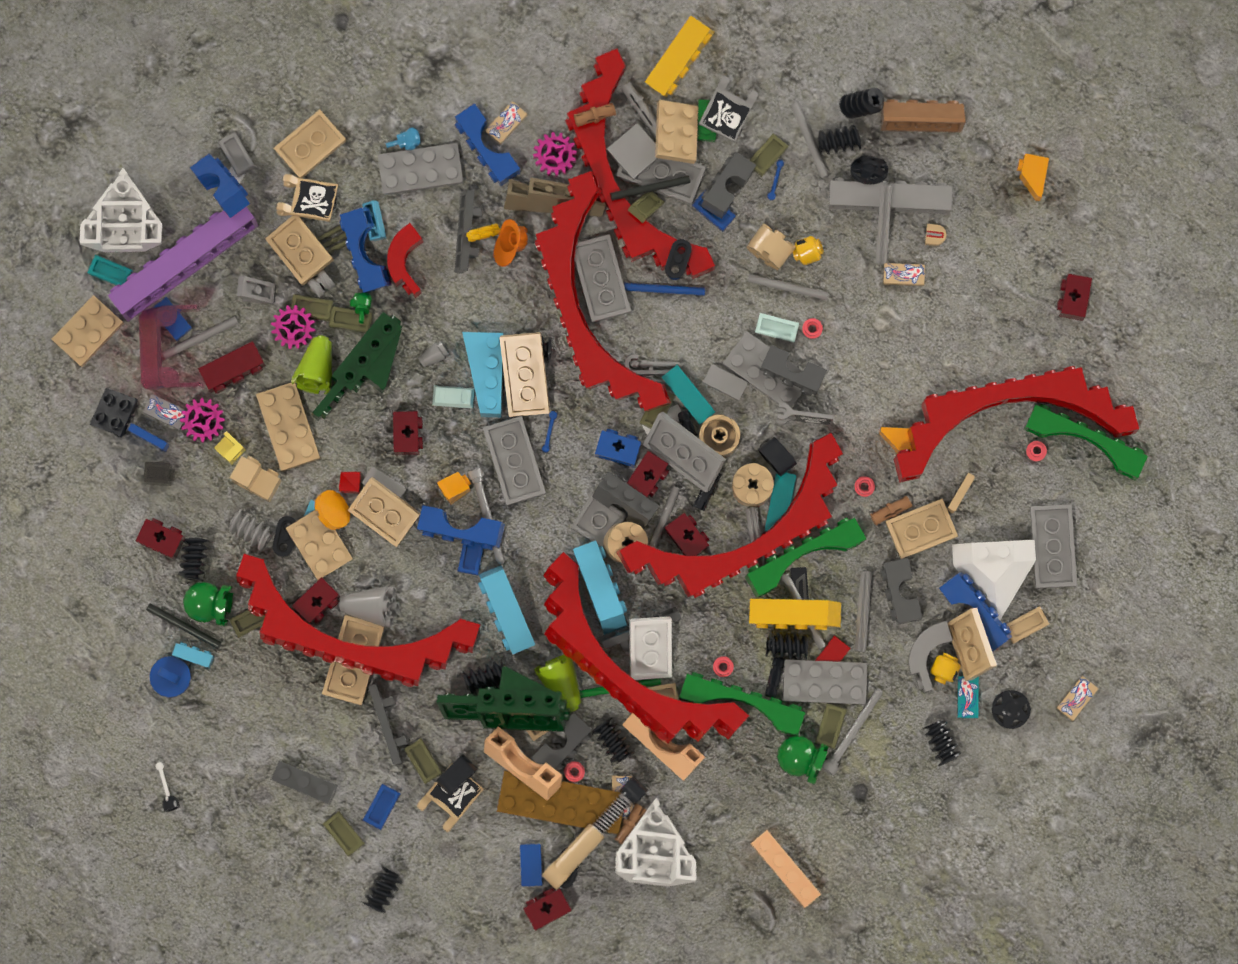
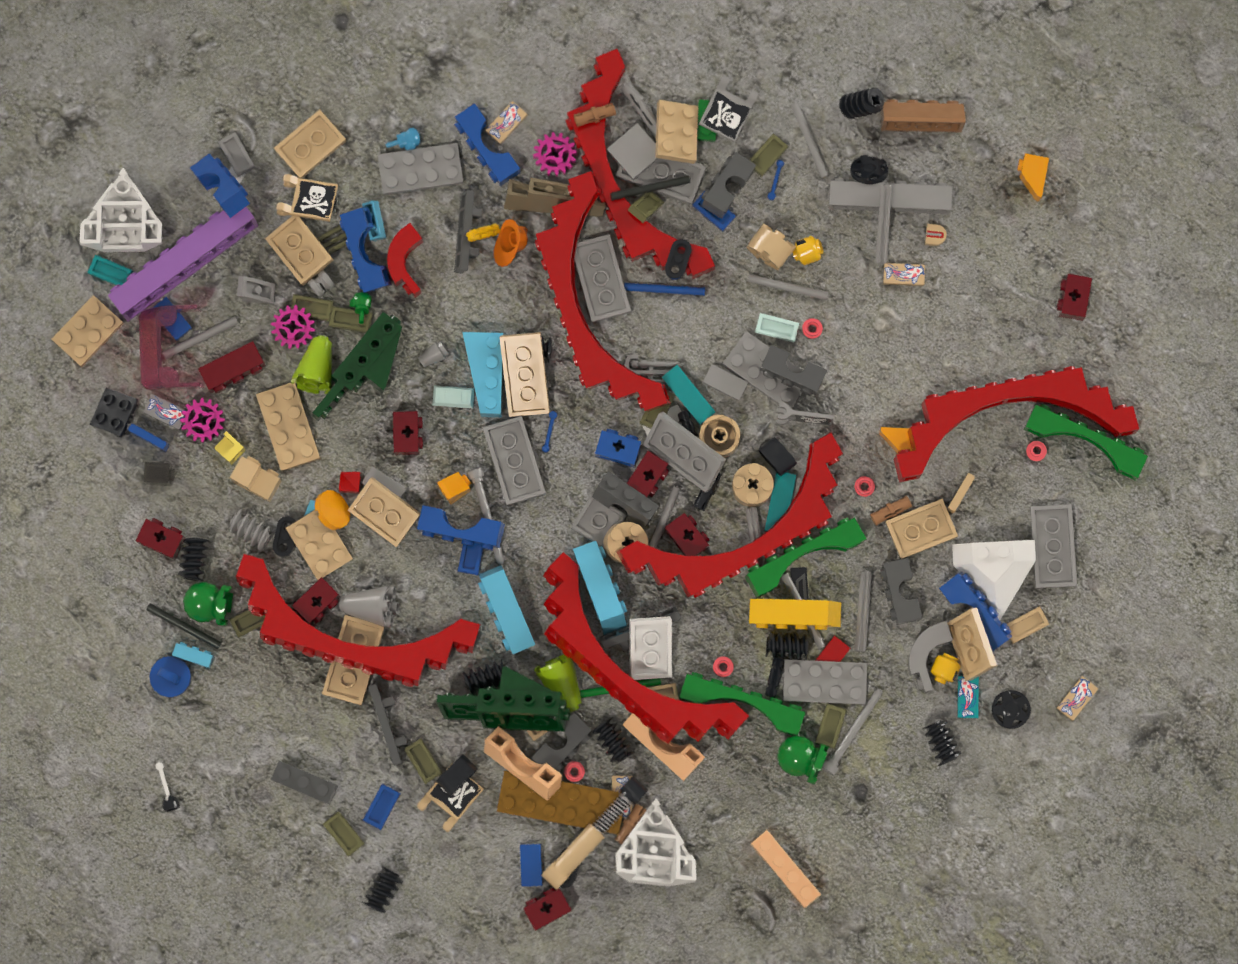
(679, 56): yellow wedge -> none
(838, 139): black piece -> none

